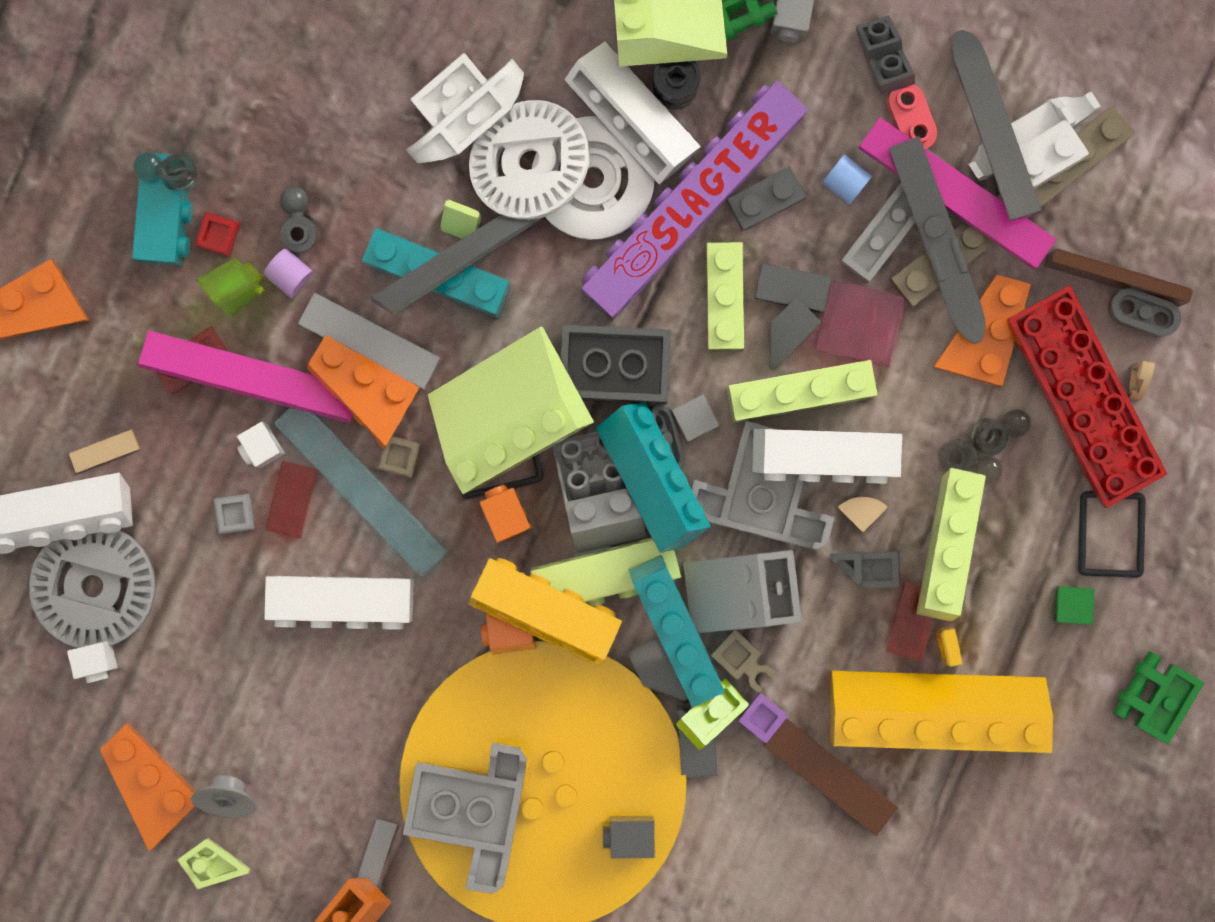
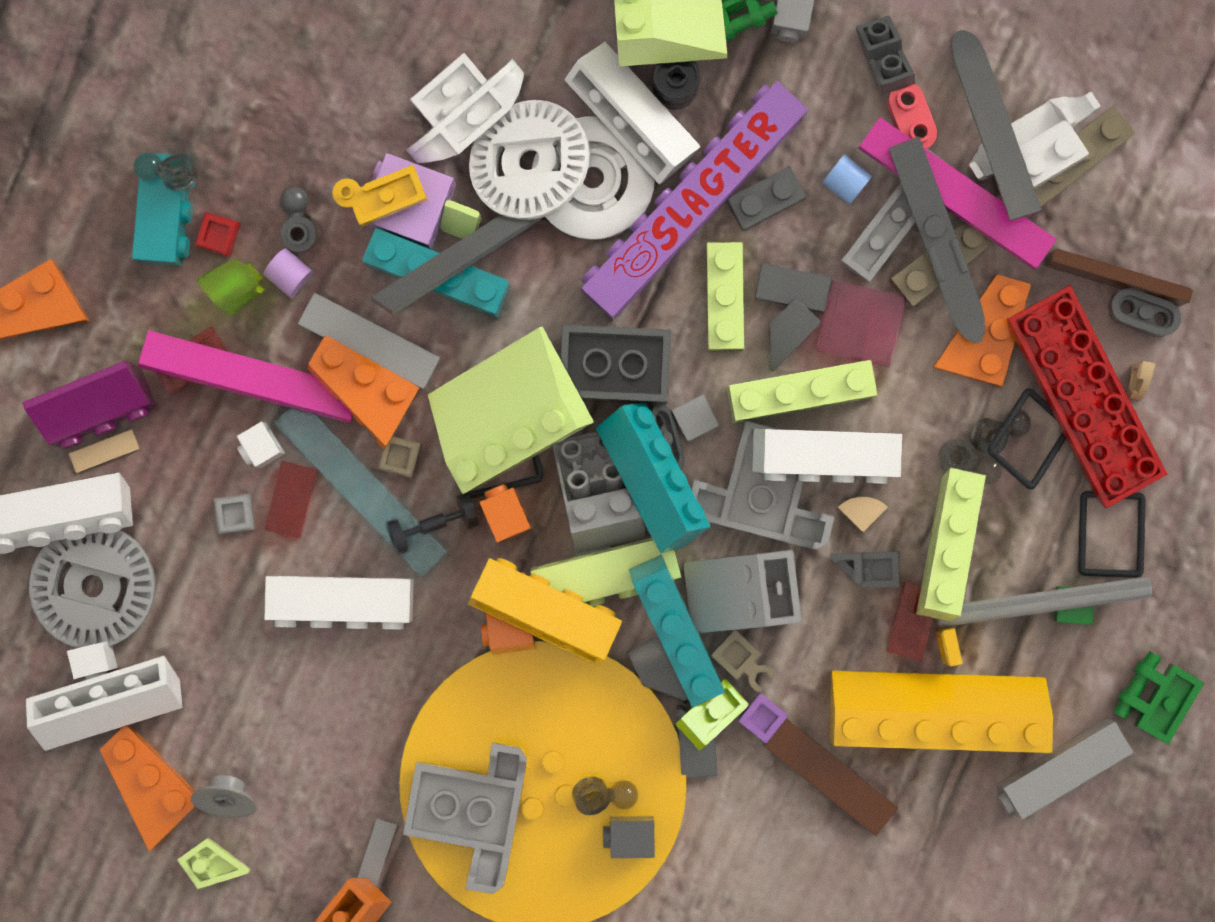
(91, 405): none -> magenta slope
(103, 703): none -> white brick
(381, 196): none -> yellow hinge
(423, 221): none -> lavender piece
(466, 511): none -> black wheel
(621, 795): none -> clear smoke plate
(1004, 427): none -> black piece
(1052, 601): none -> light grey axle
(1063, 769): none -> light grey brick

